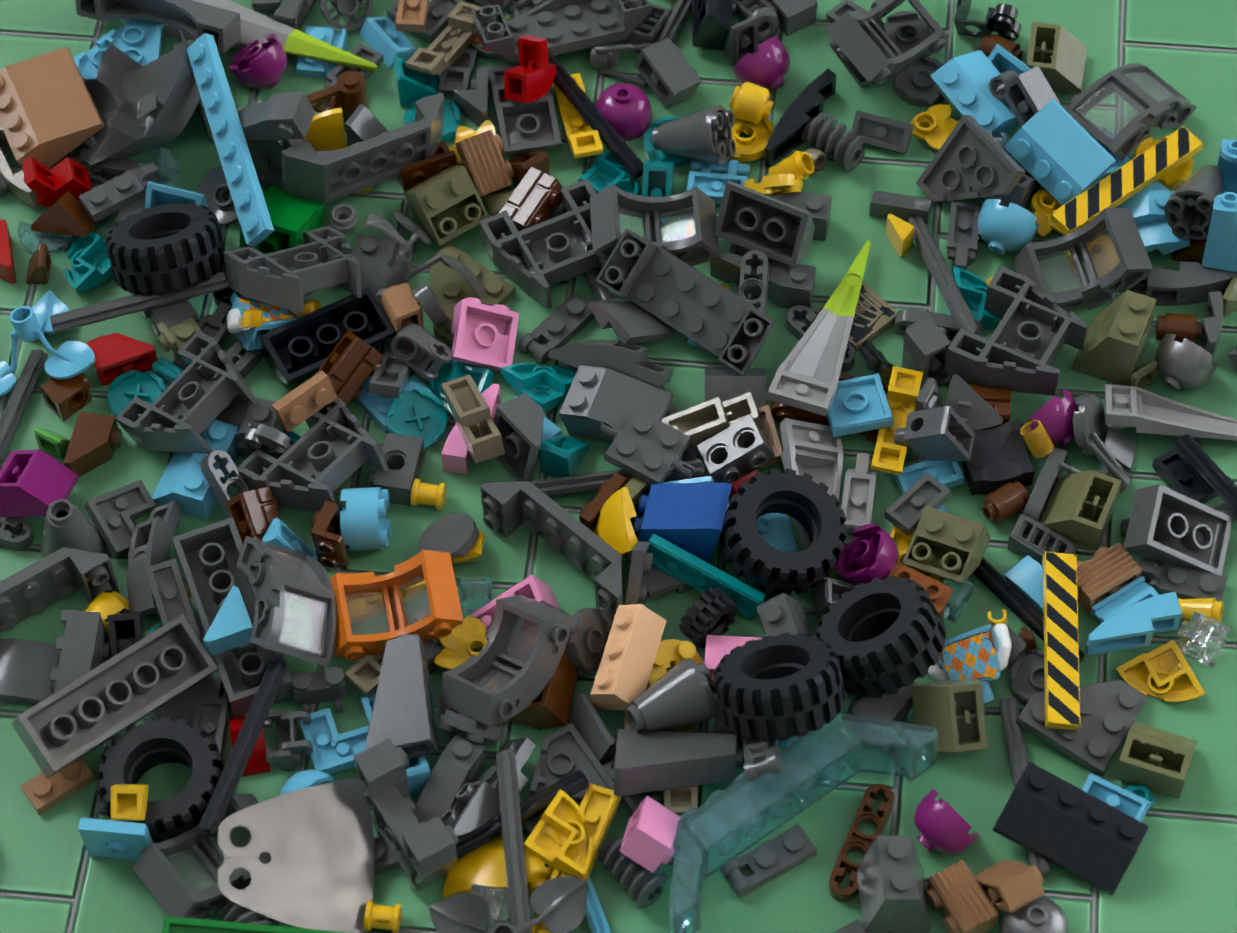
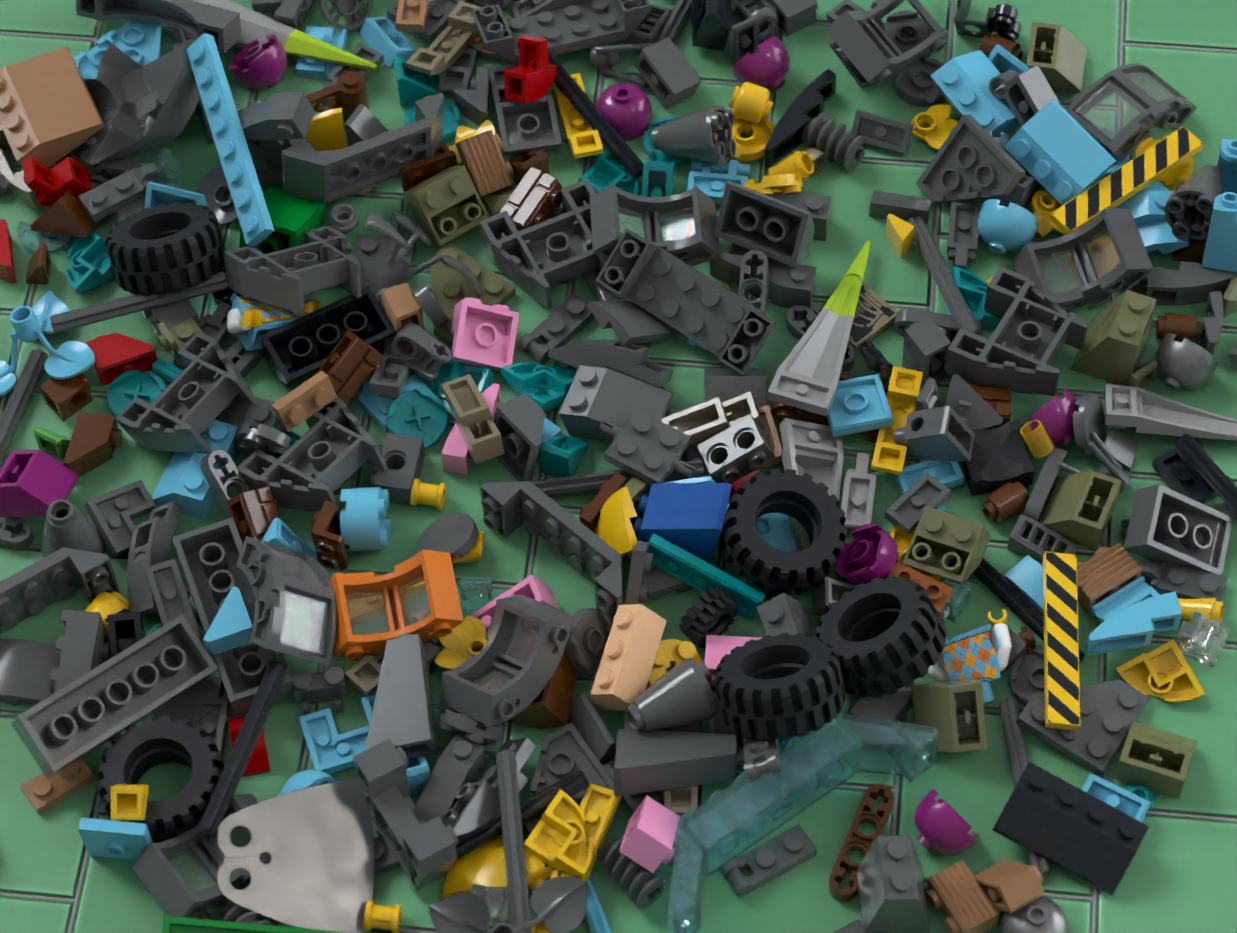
(287, 737): dark grey piece -> none

